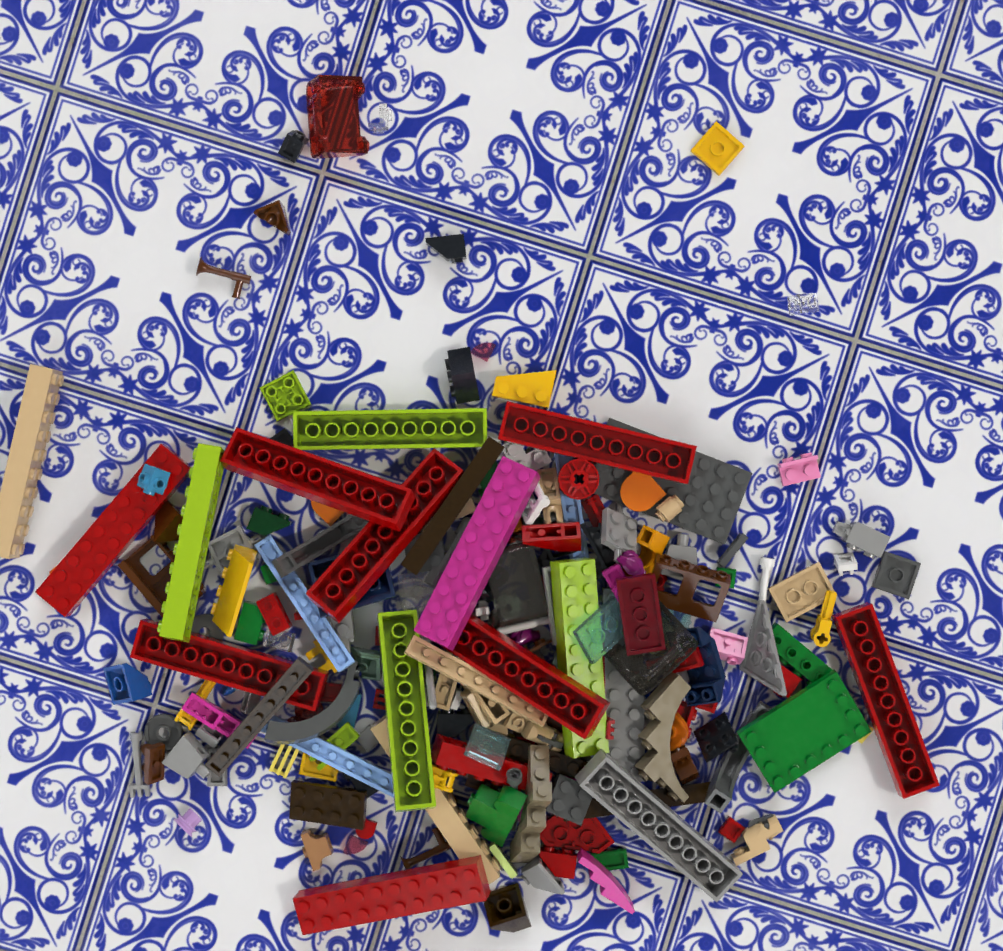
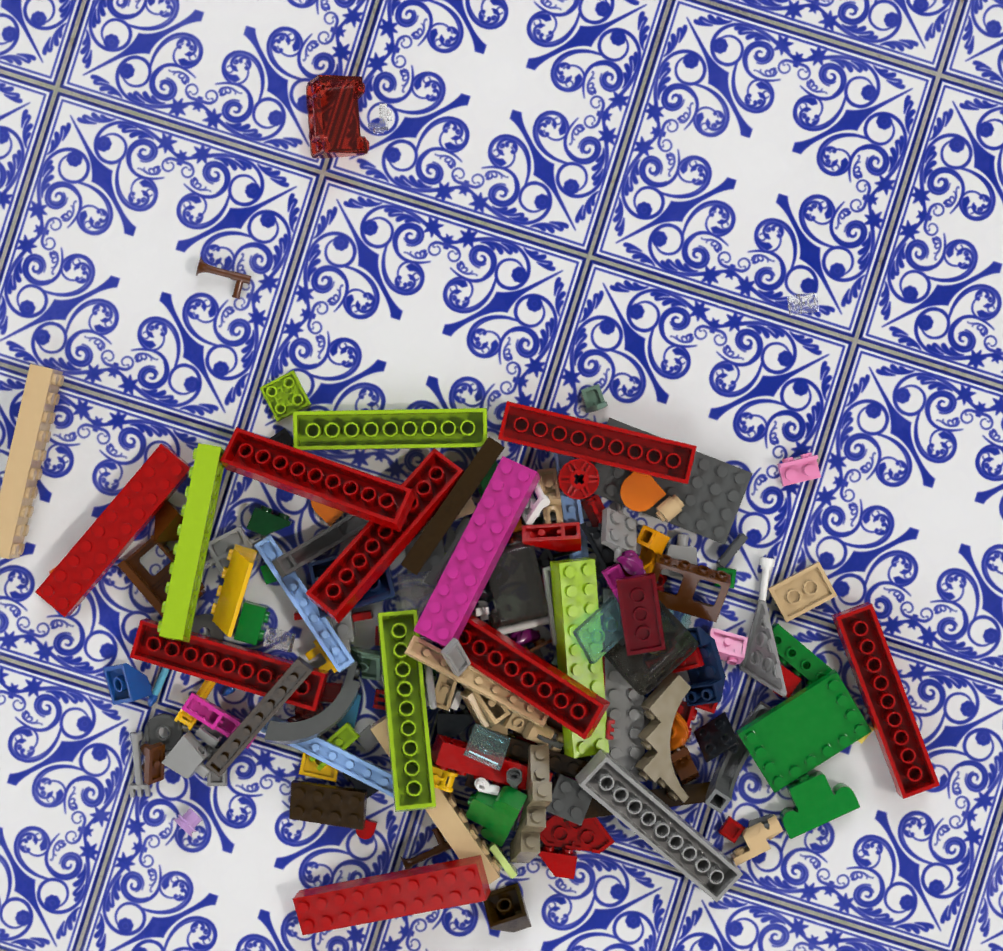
(153, 480): dark azure brick -> none
(158, 686): none -> medium azure piece
(249, 702): light grey piece -> none
(274, 215): reddish brown slope -> none
(274, 613): red bracket -> none
(278, 771): light yellow tile -> none
(293, 145): black bracket -> none
(316, 847): medium nougat brick -> none
(354, 845): clear pink tile -> none
(363, 615): none -> red tile
(449, 247): black slope -> none
(455, 657): none -> light grey tile
(462, 375): black brick -> none
(483, 350): clear pink tile -> none
(484, 786): none -> white arm
(526, 388): yellow wedge -> none
(534, 460): white plate -> none
(541, 877): light grey slope -> none
(593, 398): none -> sand green tile
(608, 883): dark pink slope -> none
(613, 858): green tile -> none
(717, 148): yellow tile -> none
(815, 803): none -> green brick
(823, 621): yellow connector -> none
(845, 562): white tile -> none
(862, 537): light grey hinge -> none
(896, 575): dark grey tile -> none

